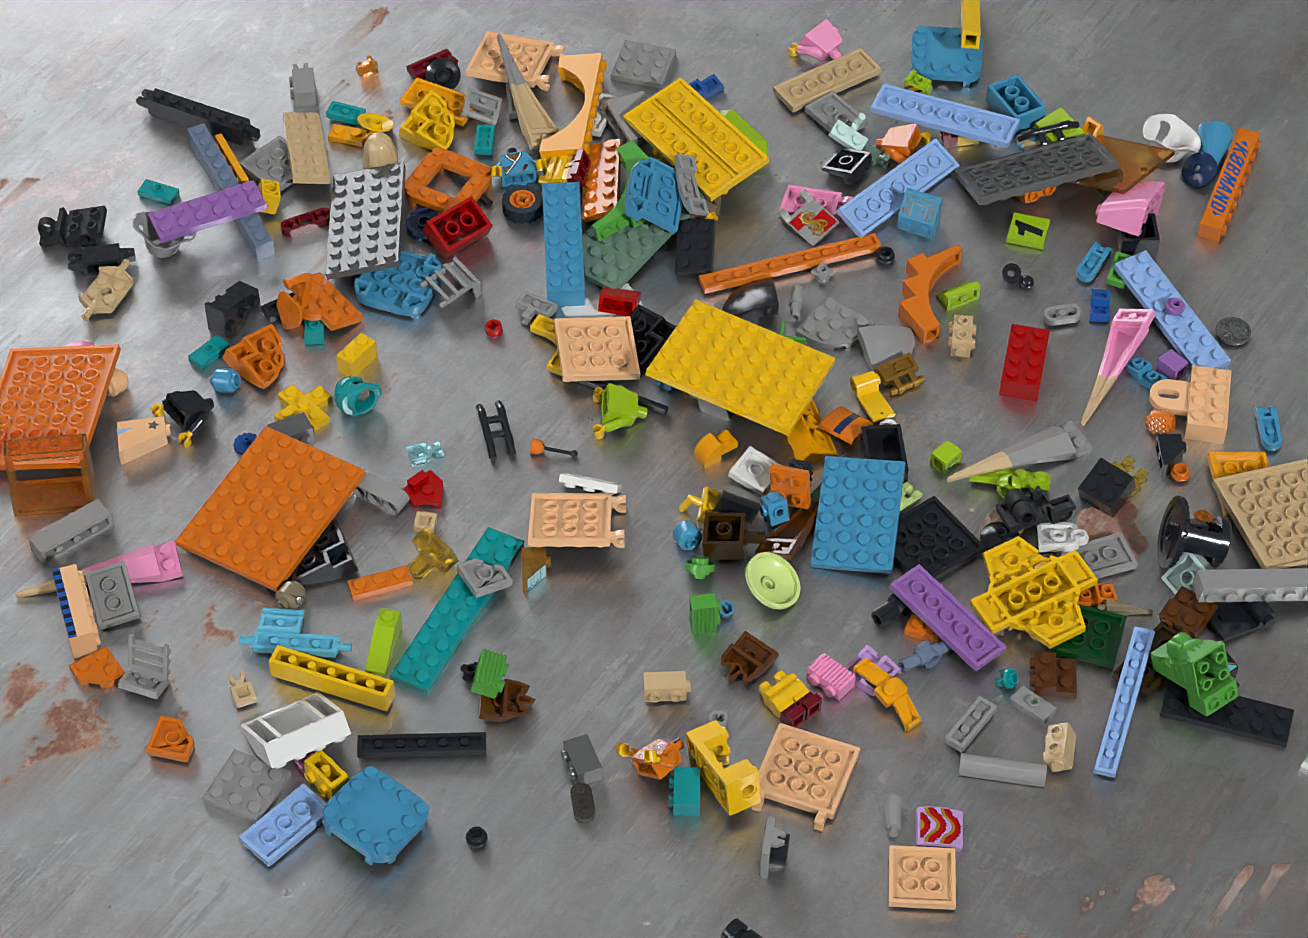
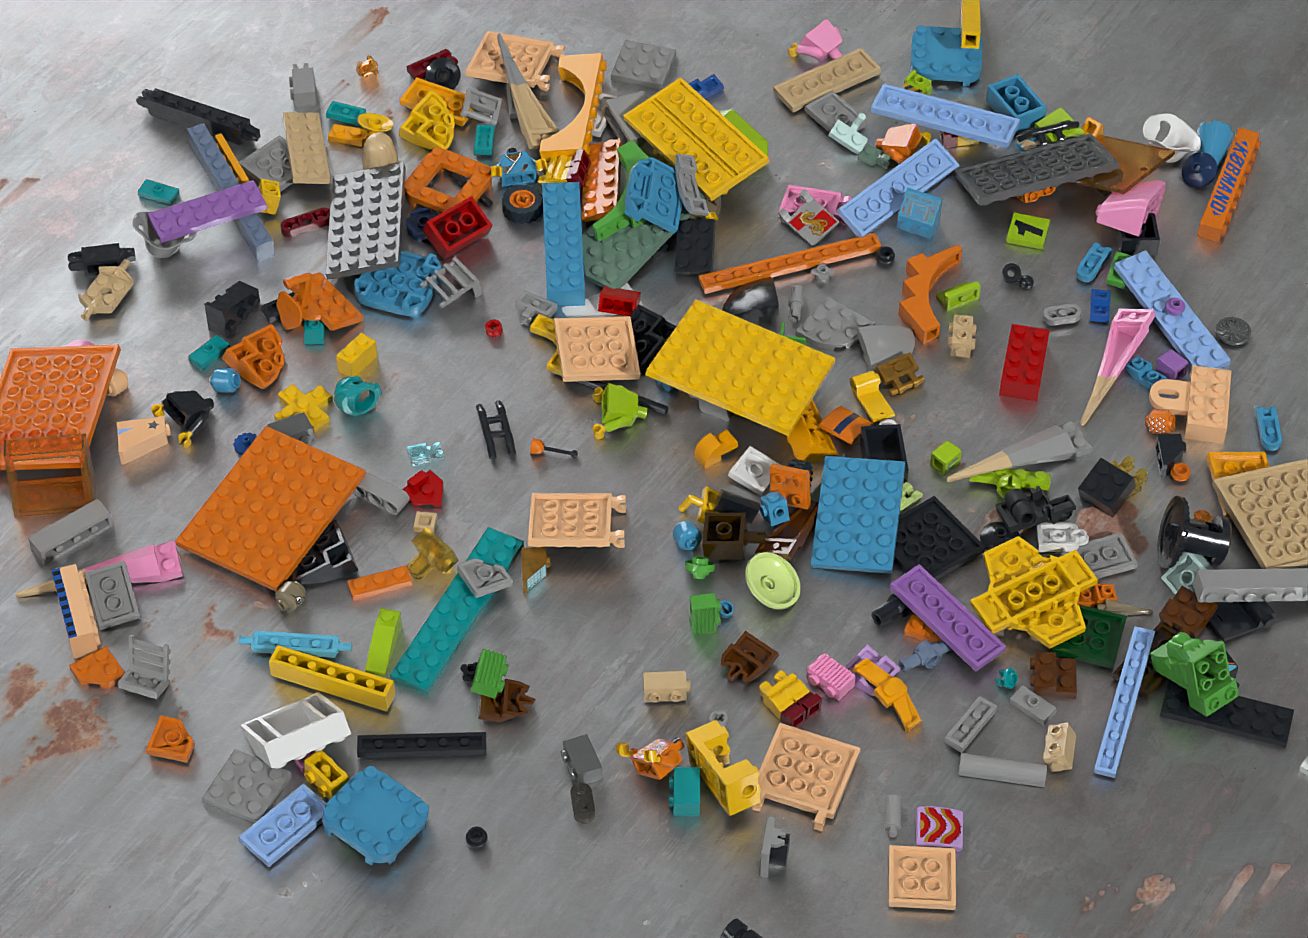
(79, 226): black plate -> none
(242, 691): tan plate -> none
(281, 620): medium azure plate -> none
(589, 484): white plate -> none
(848, 164): black slope -> none

